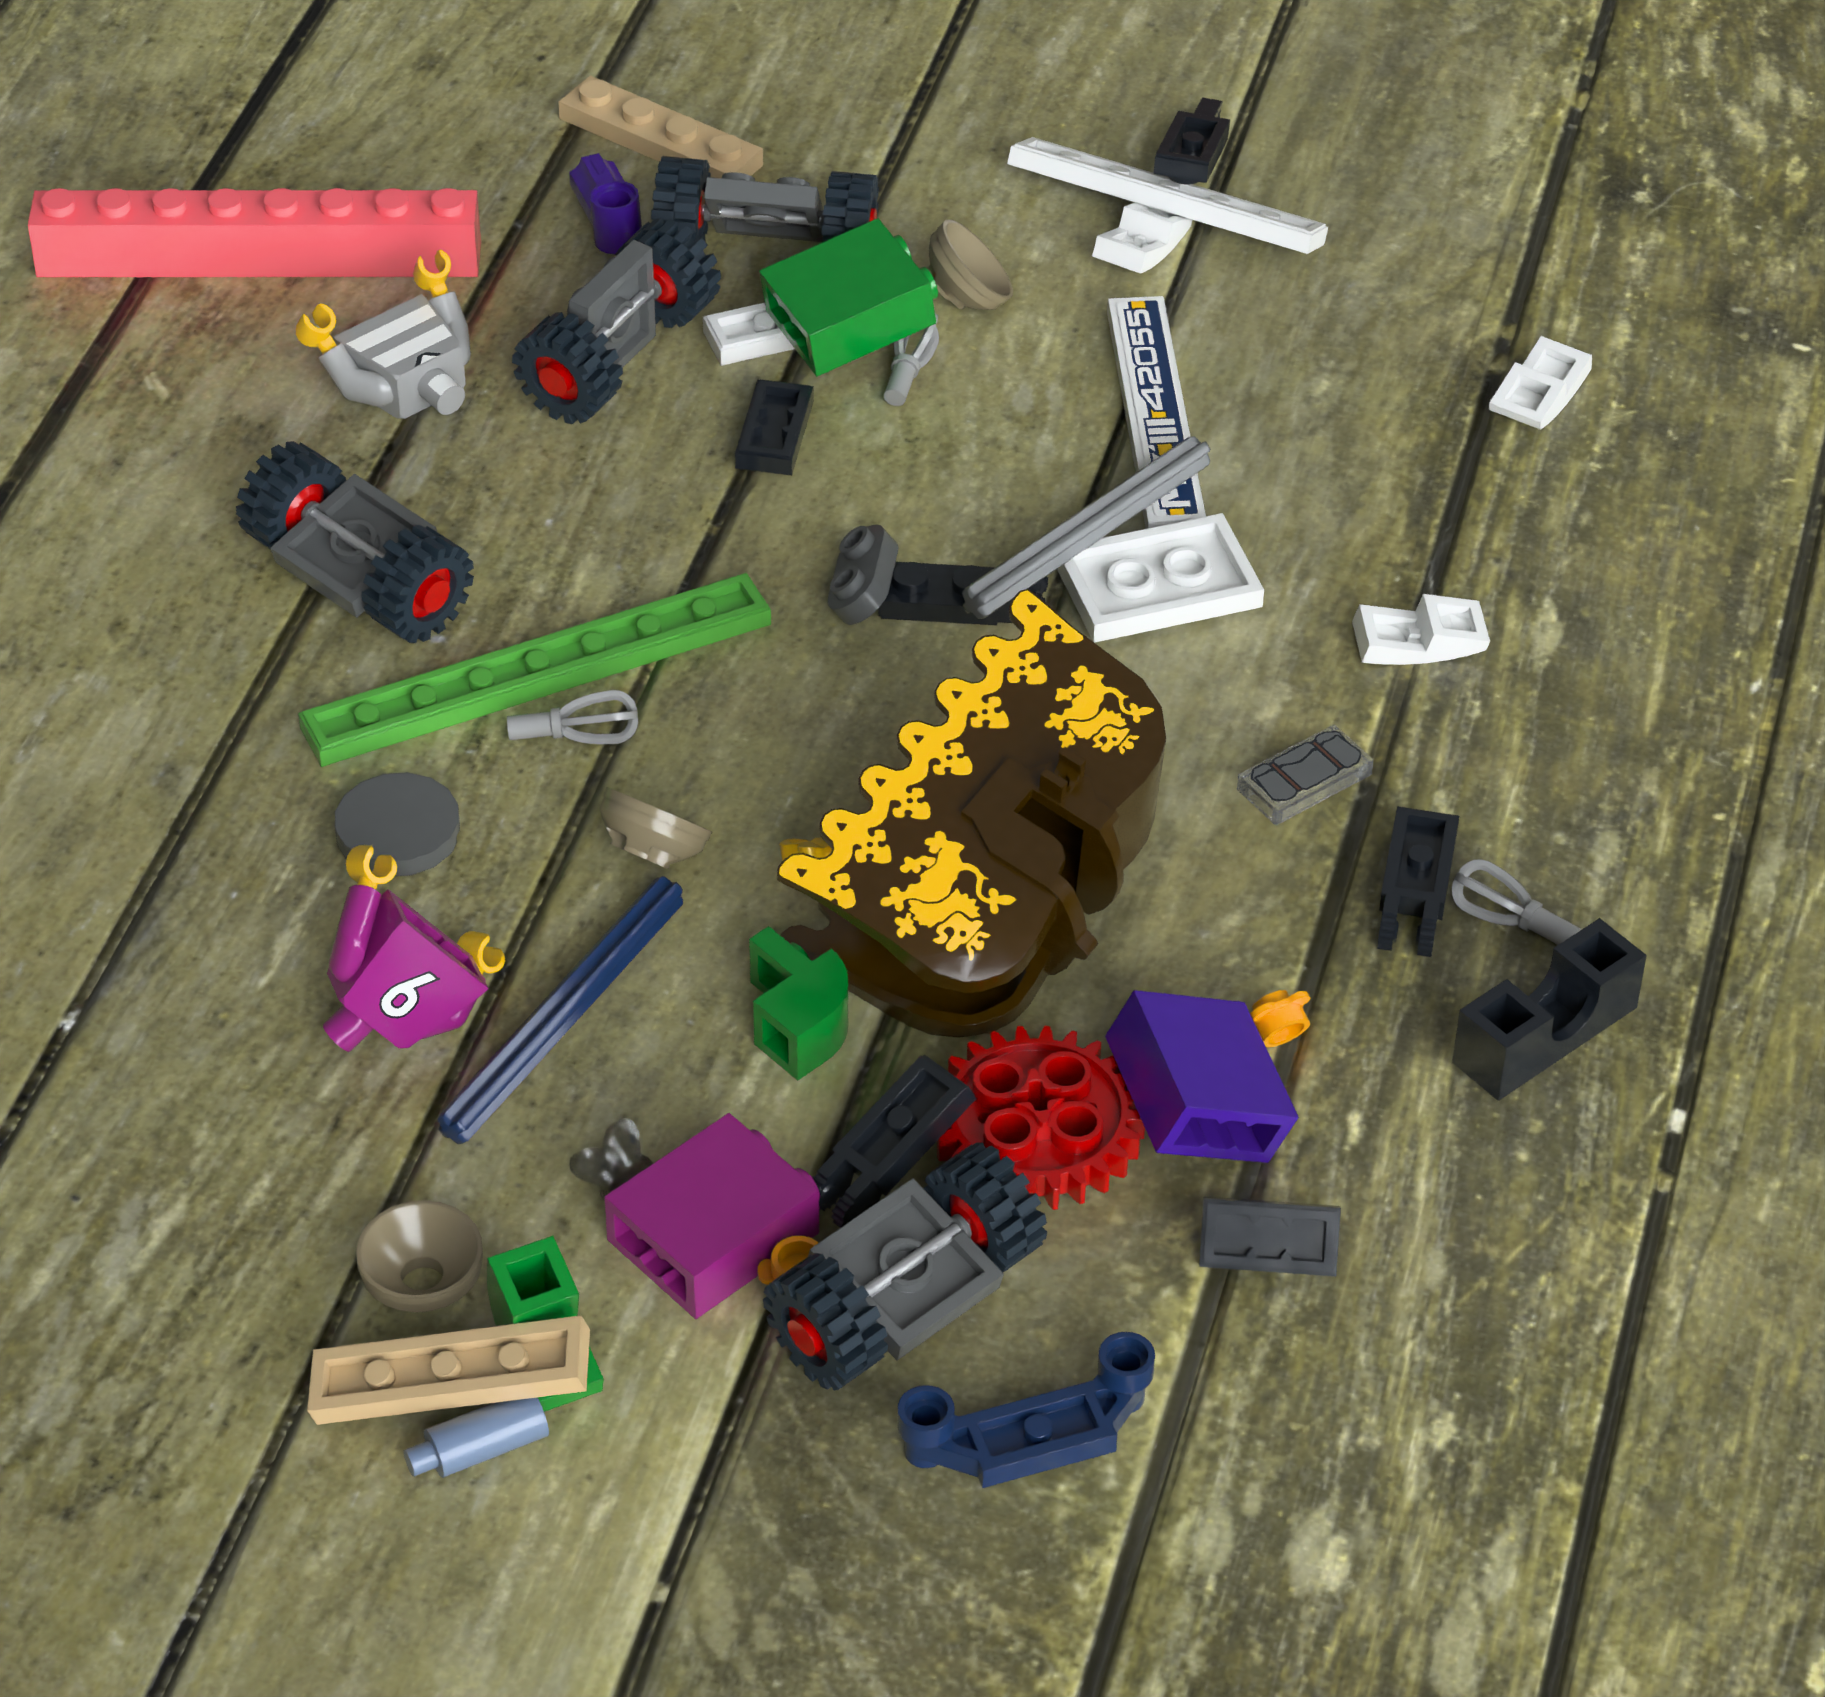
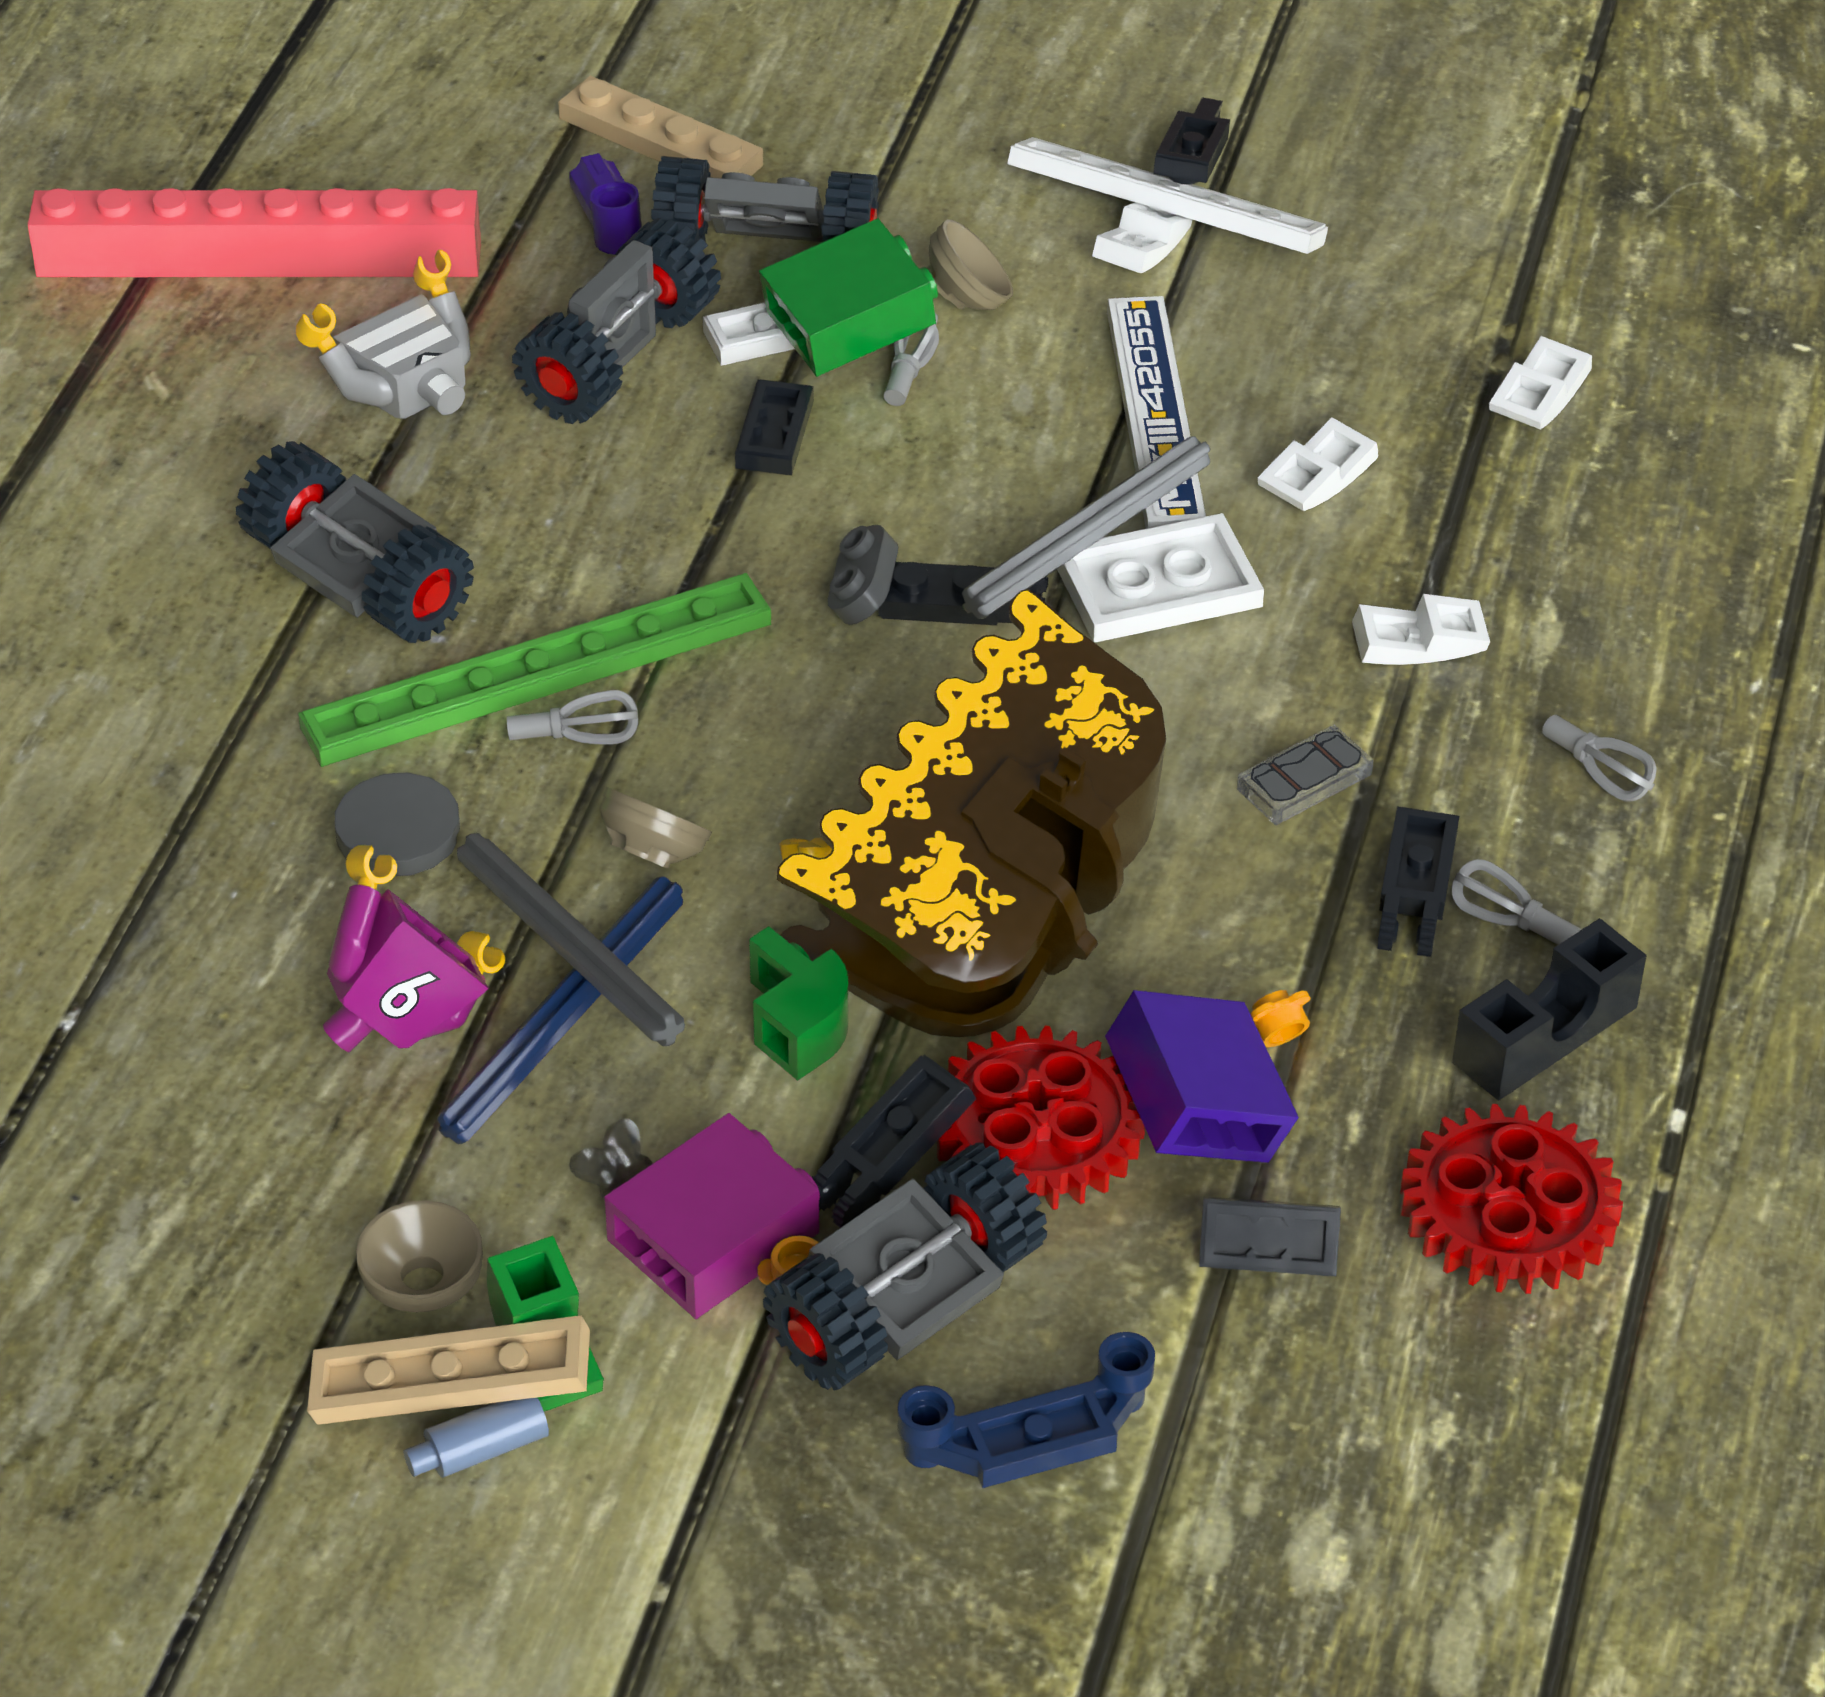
(571, 940): none -> dark grey axle
(1320, 467): none -> white slope
(1511, 1198): none -> red gear
(1586, 748): none -> light grey piece

